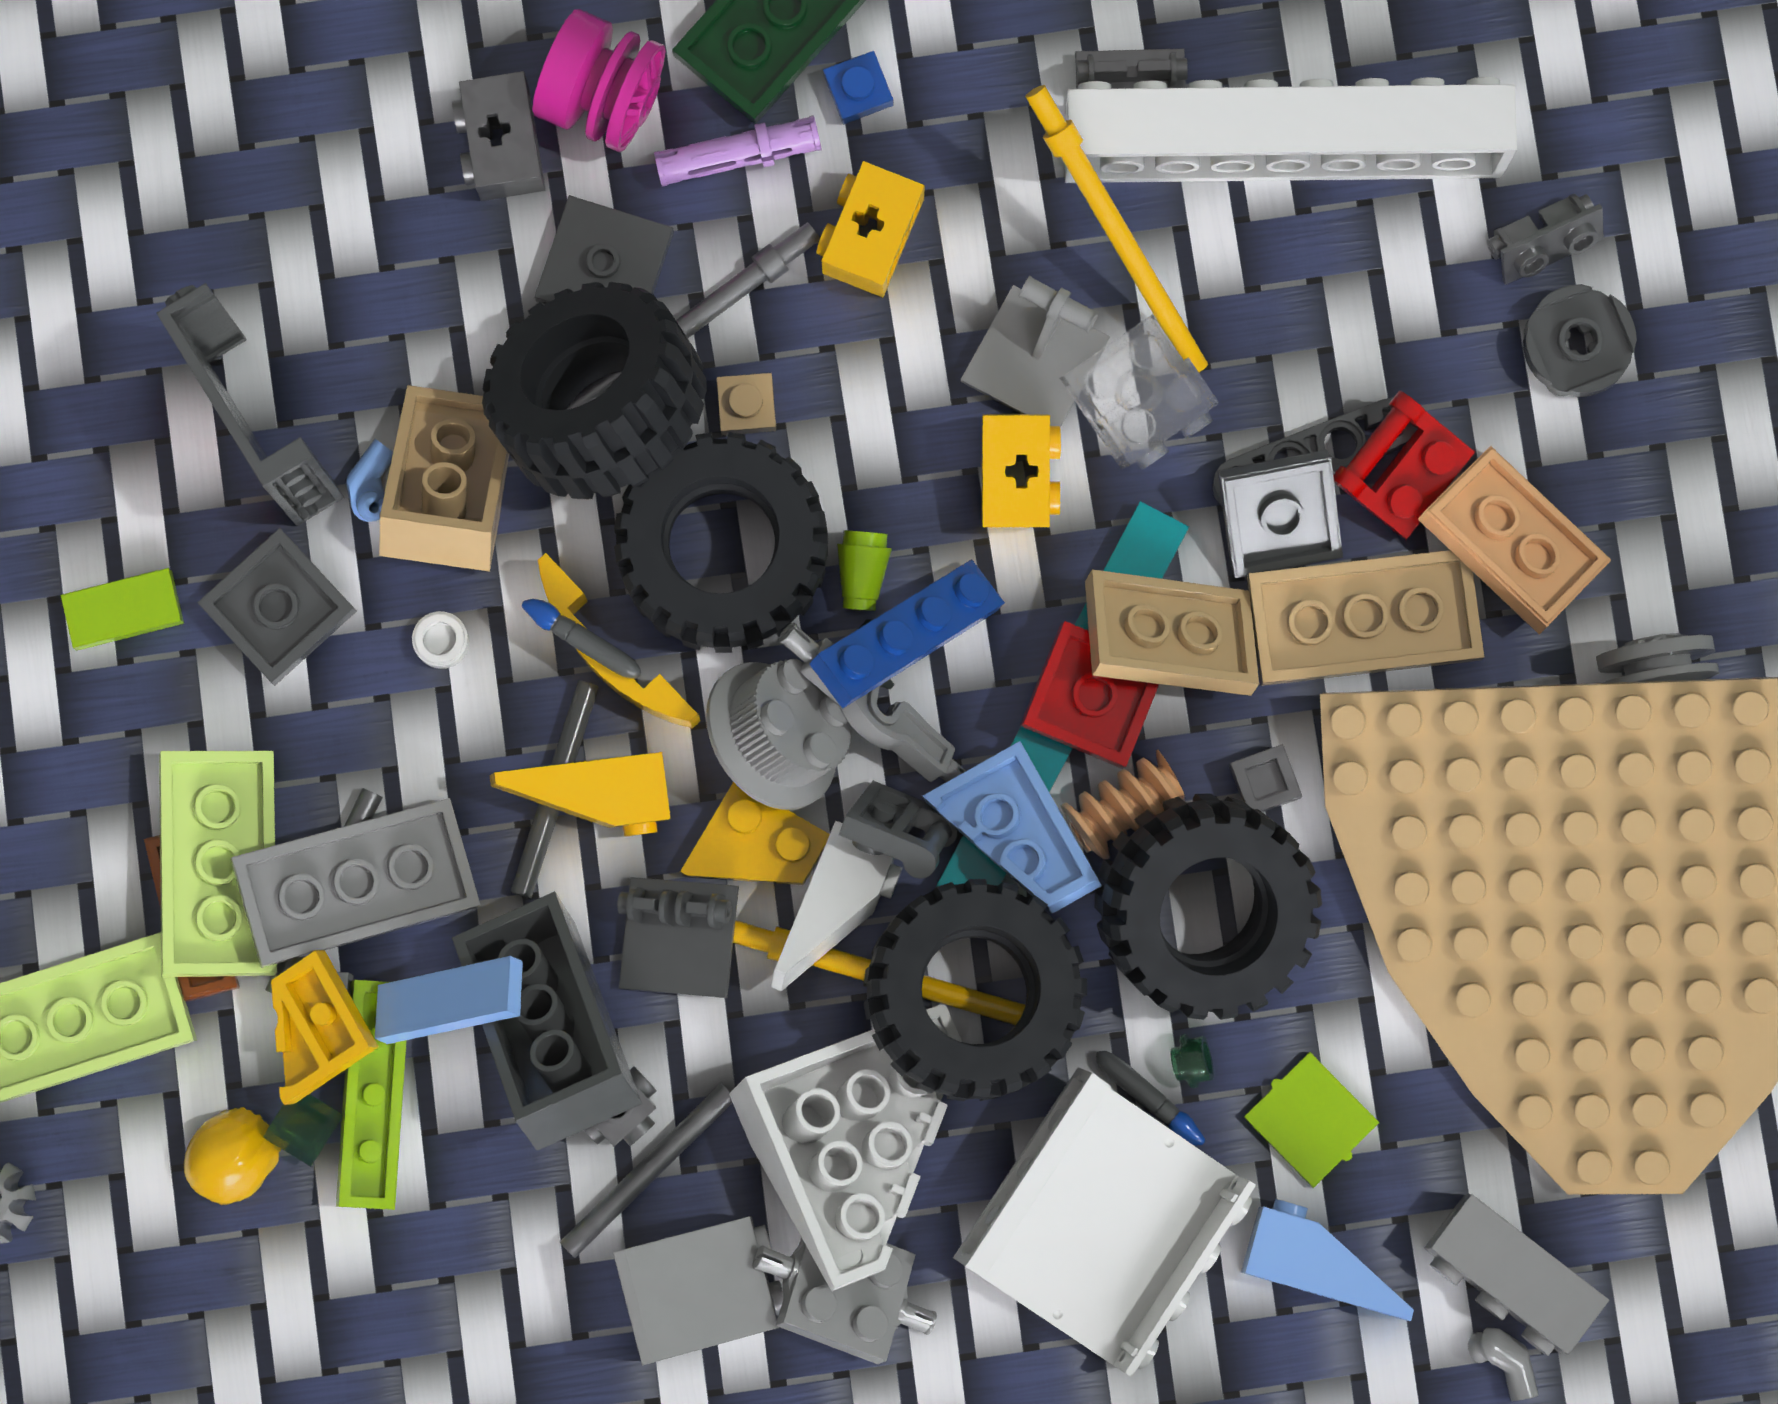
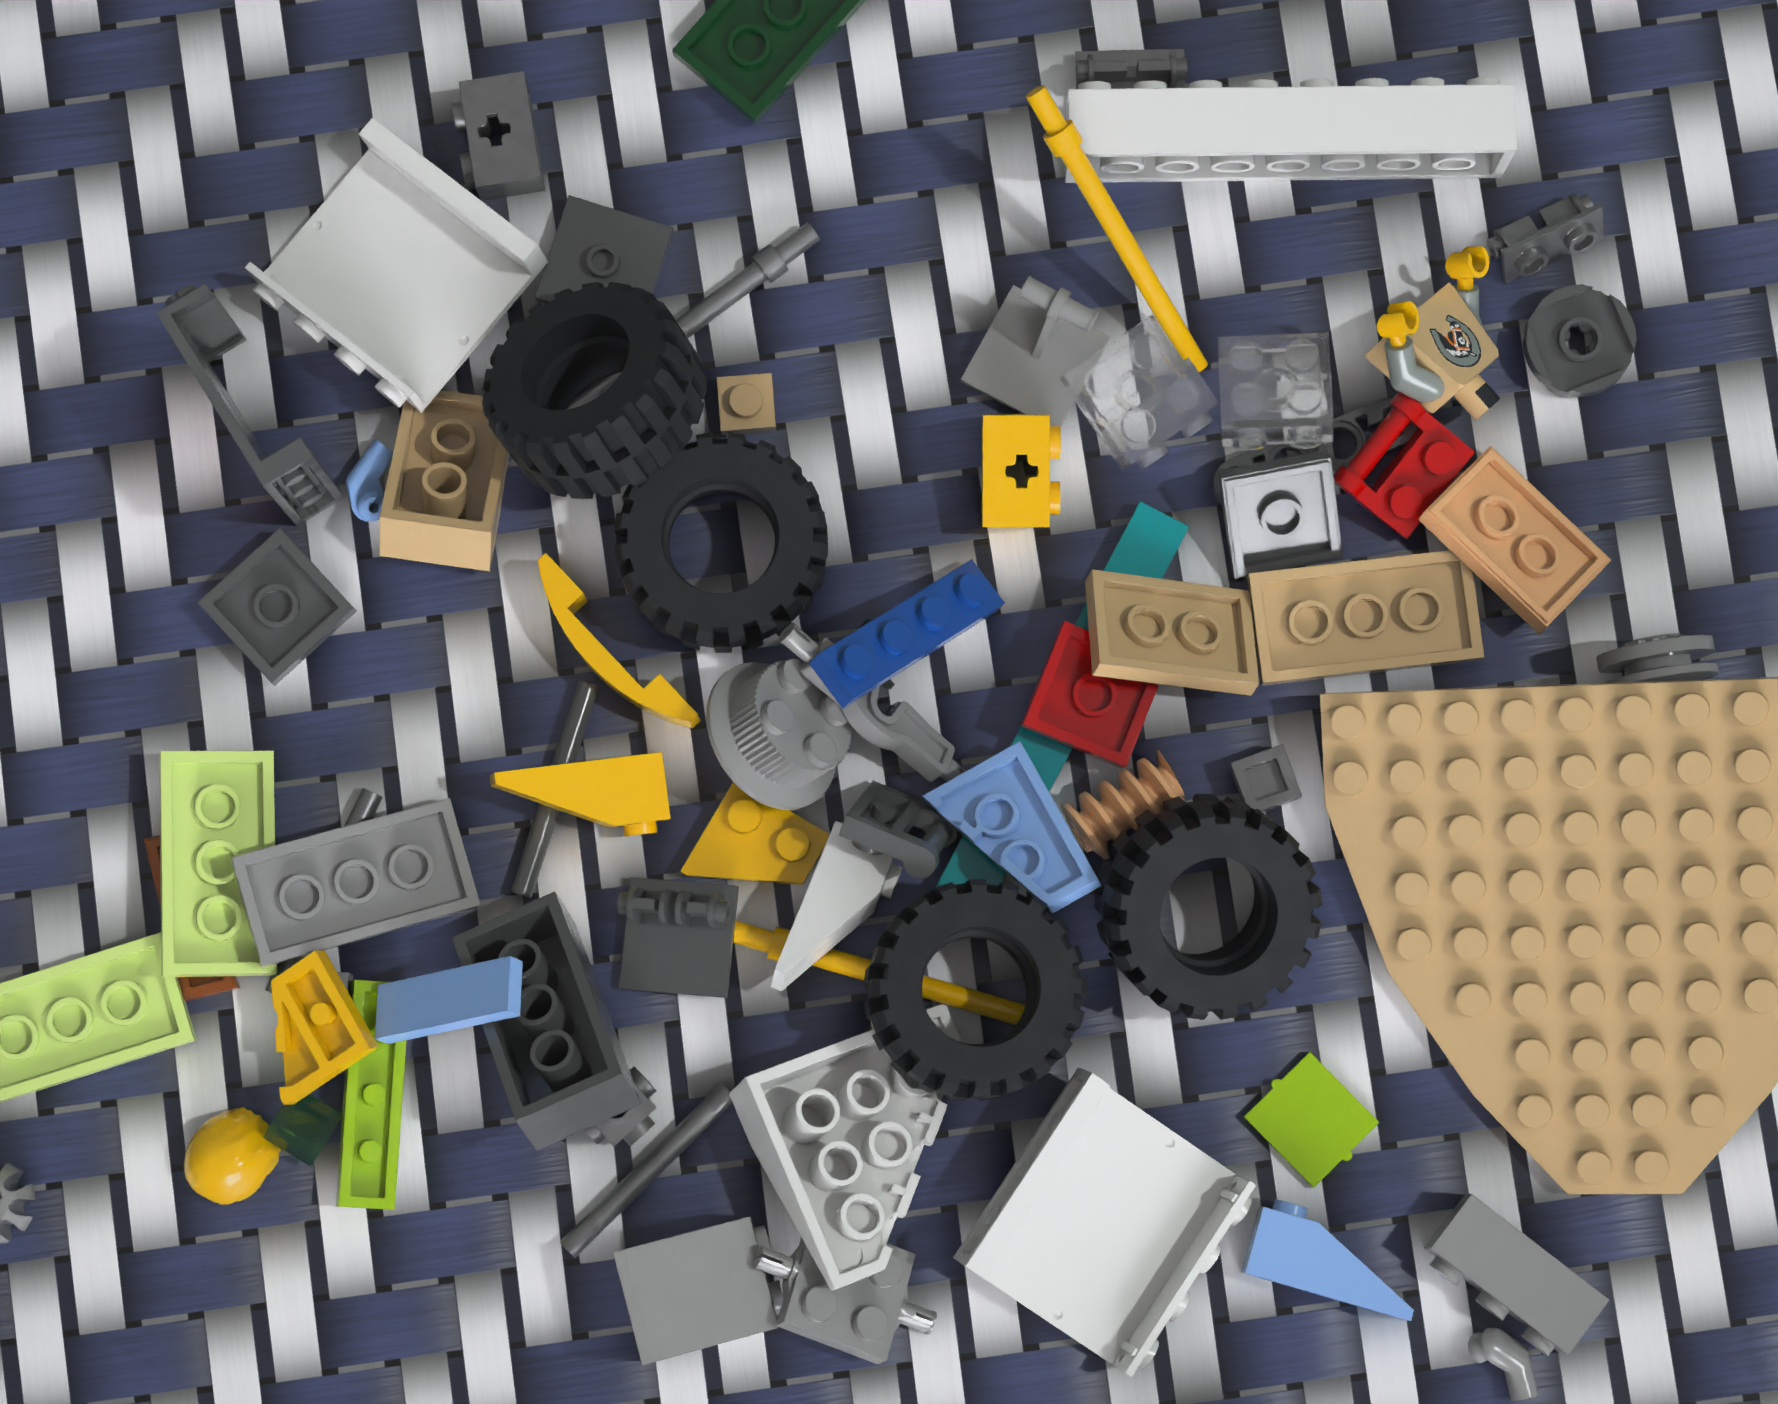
(122, 609): lime tile -> none
(400, 270): none -> white panel
(440, 639): white tile -> none
(579, 637): dark grey piece -> none
(588, 76): dark pink wheel -> none
(738, 150): lavender pin -> none
(858, 87): blue plate -> none
(862, 568): lime cone -> none
(870, 260): yellow brick -> none
(1149, 1097): dark grey piece -> none
(1192, 1060): clear green plate -> none
(1275, 390): none -> clear plate
(1442, 343): none -> torso

